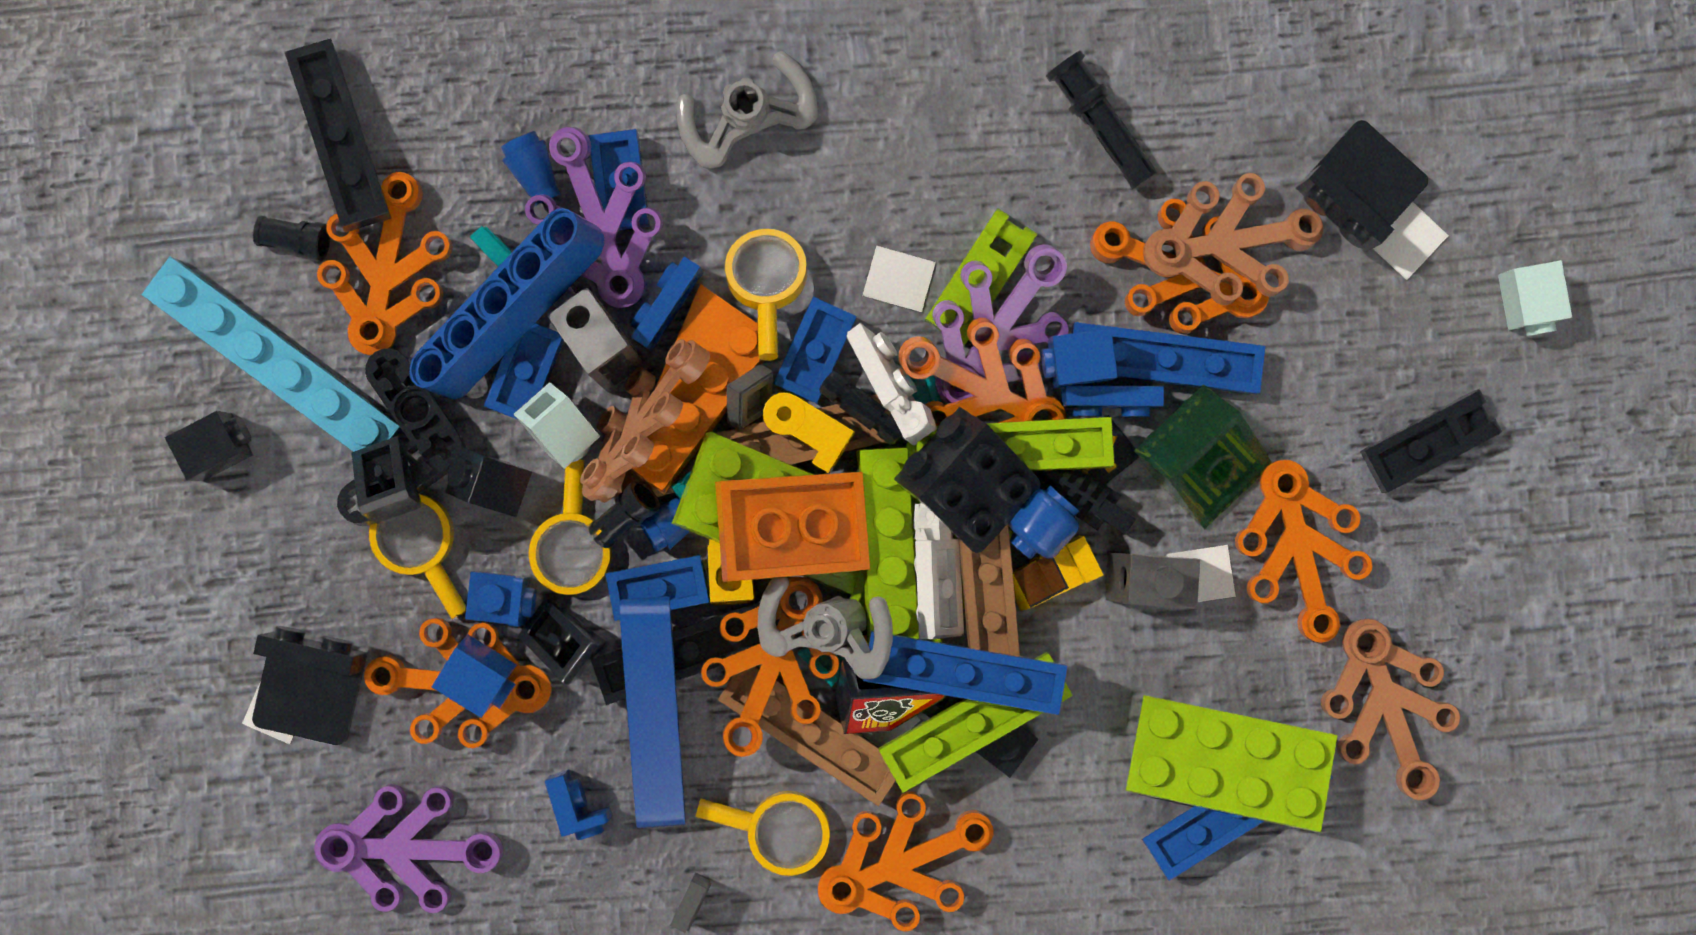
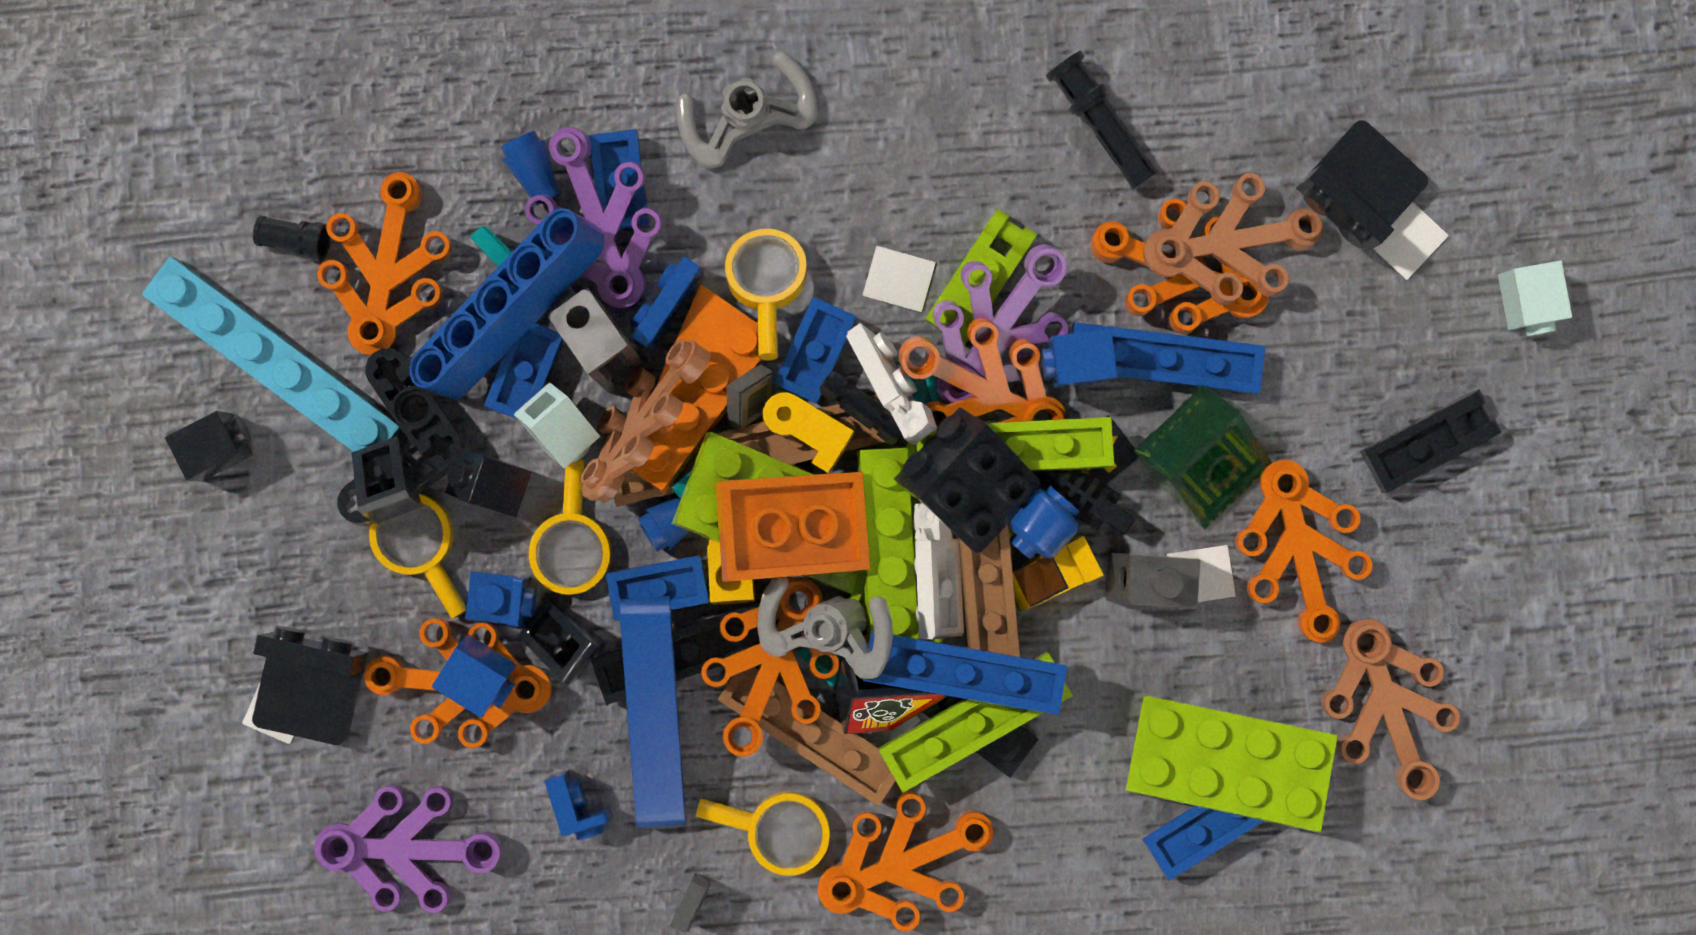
(337, 135): black plate -> none
(631, 509): black pin -> none
(1133, 400): blue plate -> none

